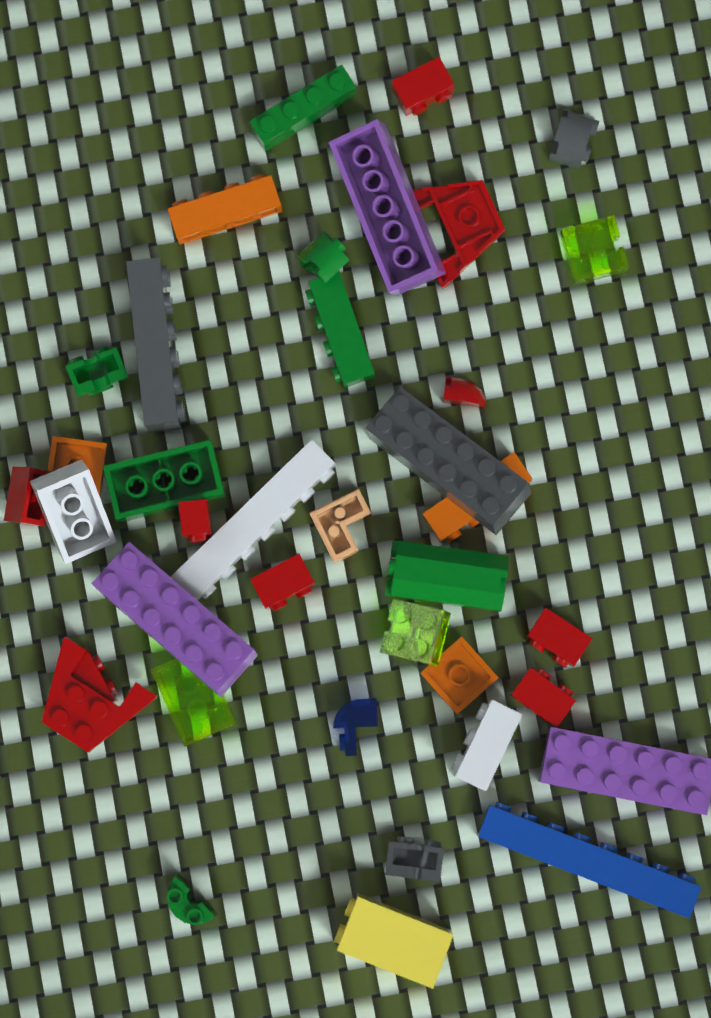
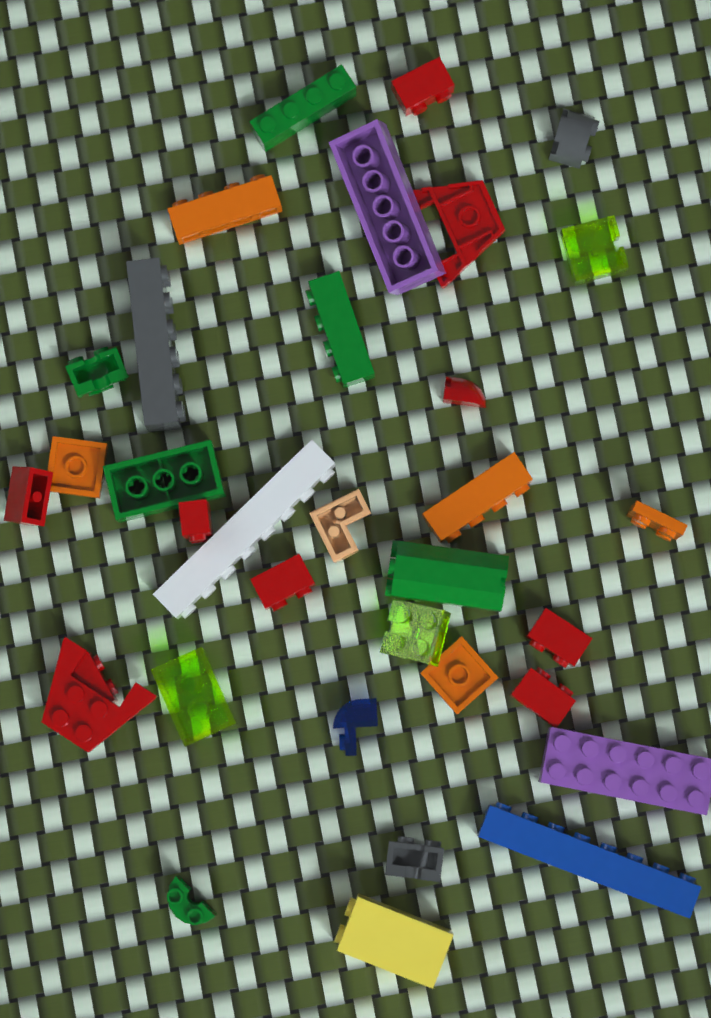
(73, 511): white brick -> none
(175, 619): medium lavender brick -> none
(323, 256): green cylinder -> none
(448, 460): dark grey brick -> none
(486, 744): white brick -> none
(665, 526): none -> orange plate

